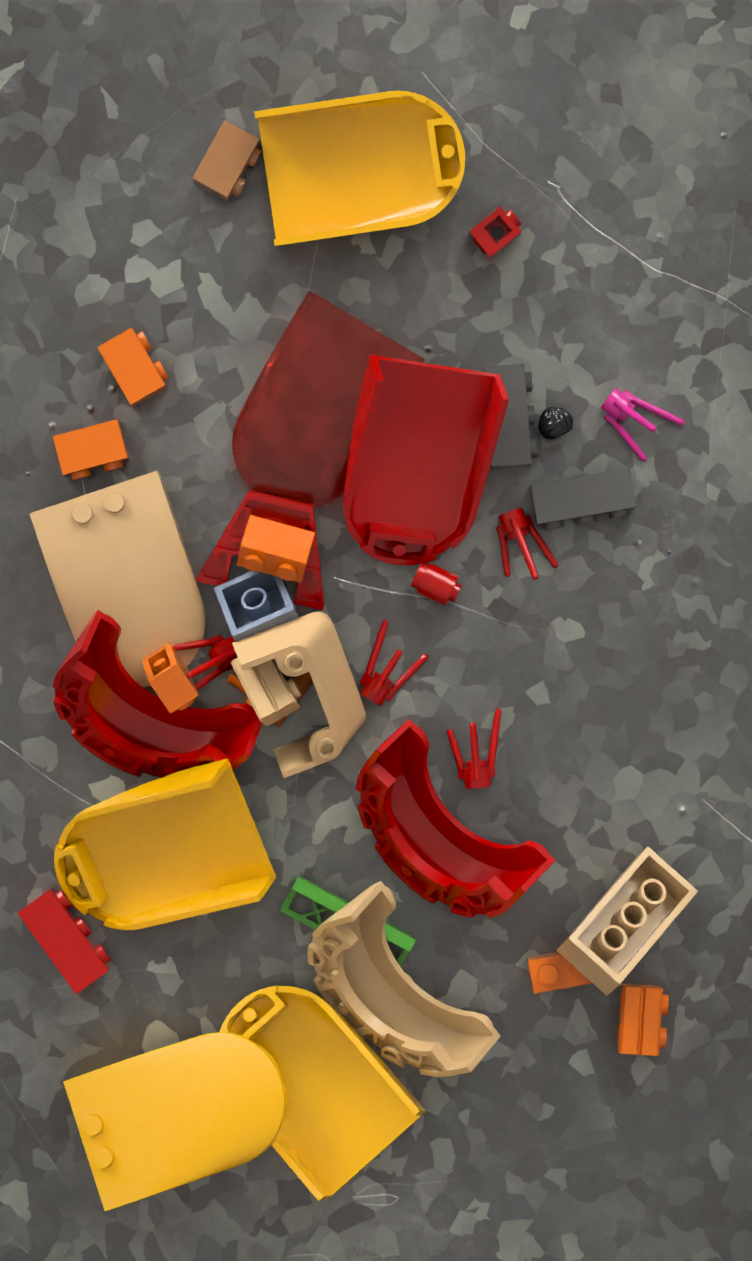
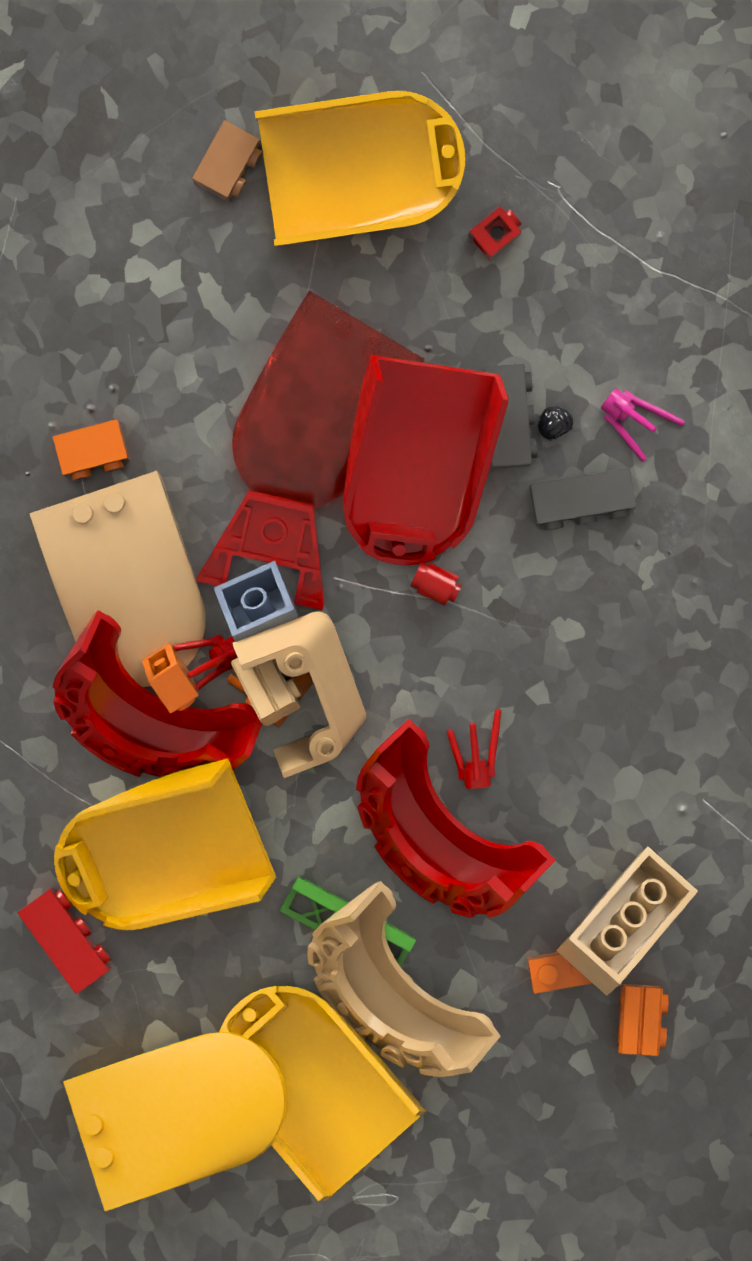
(132, 366): orange brick -> none
(275, 549): orange brick -> none
(378, 687): red plant -> none
(515, 526): red plant -> none

